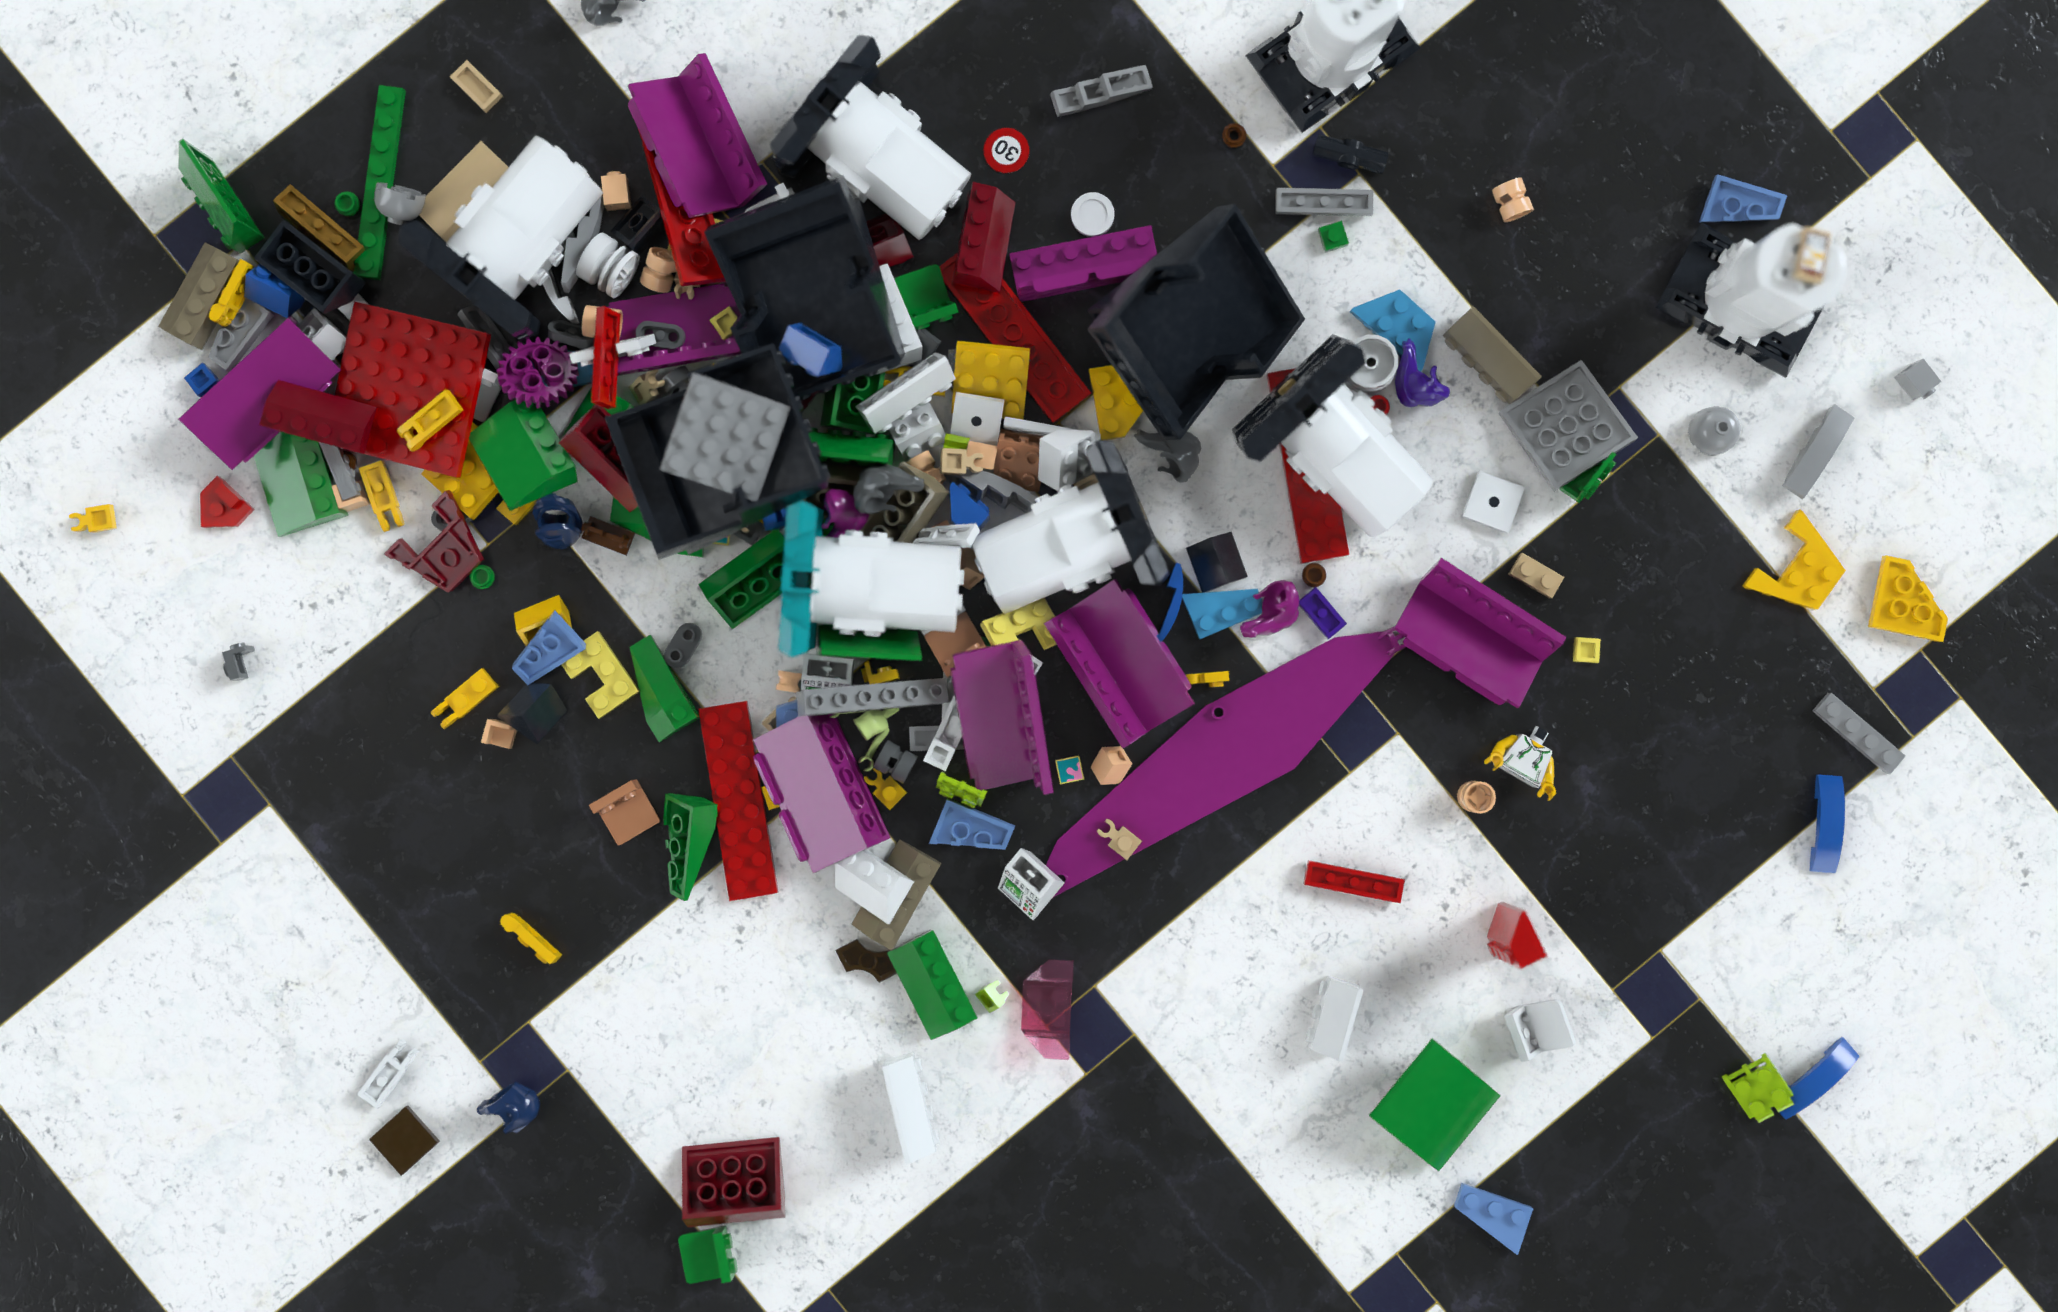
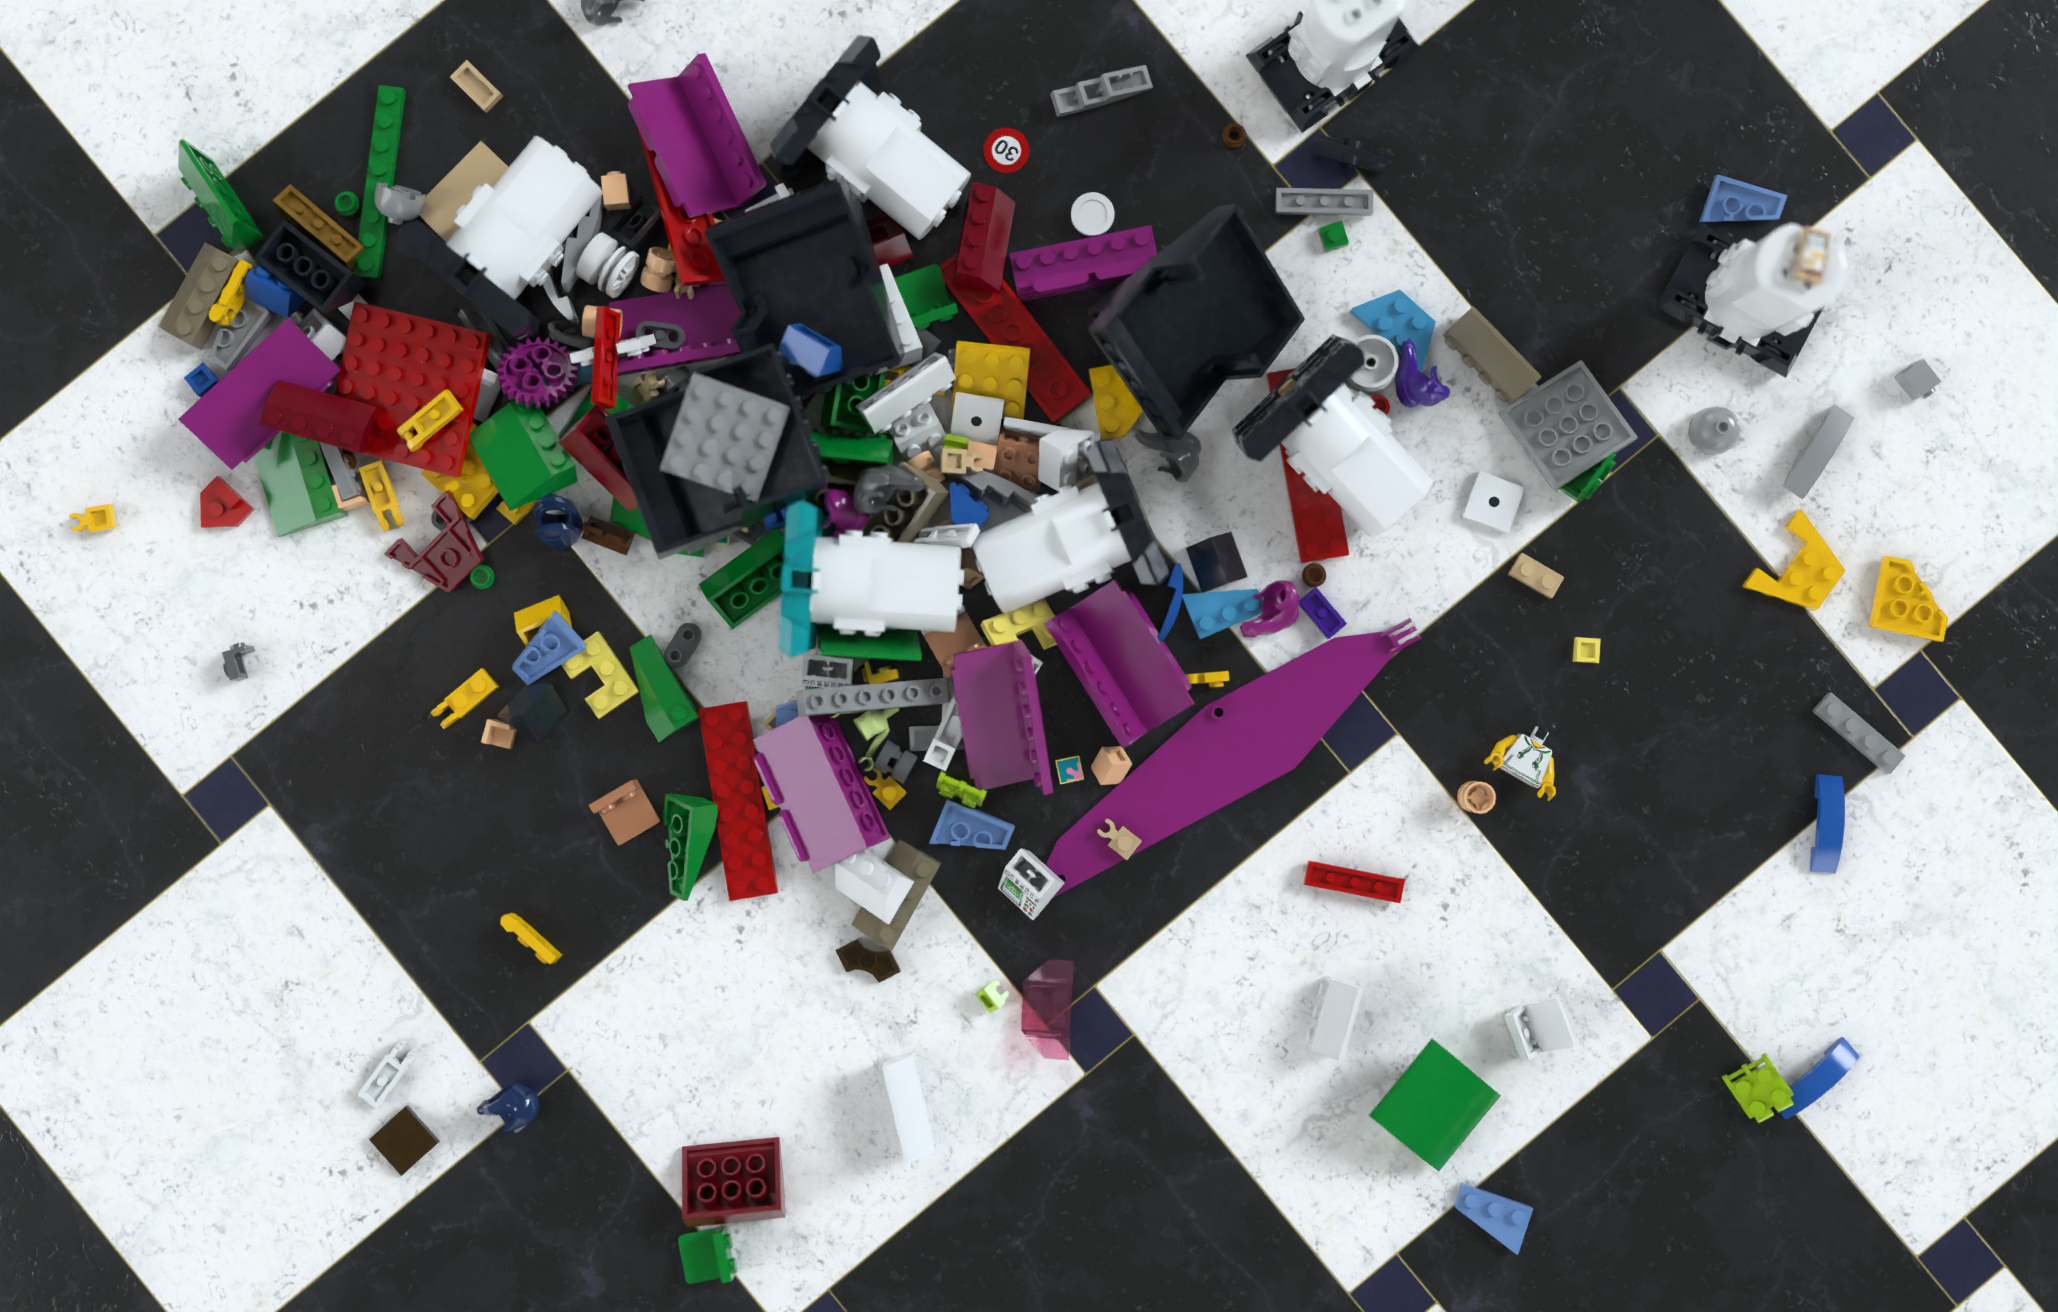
(723, 322): light yellow tile -> none
(788, 681): light nougat wheel -> none
(932, 985): green slope -> none
(1476, 634): magenta piece -> none
(1512, 200): light nougat wheel -> none
(1514, 937): red slope -> none

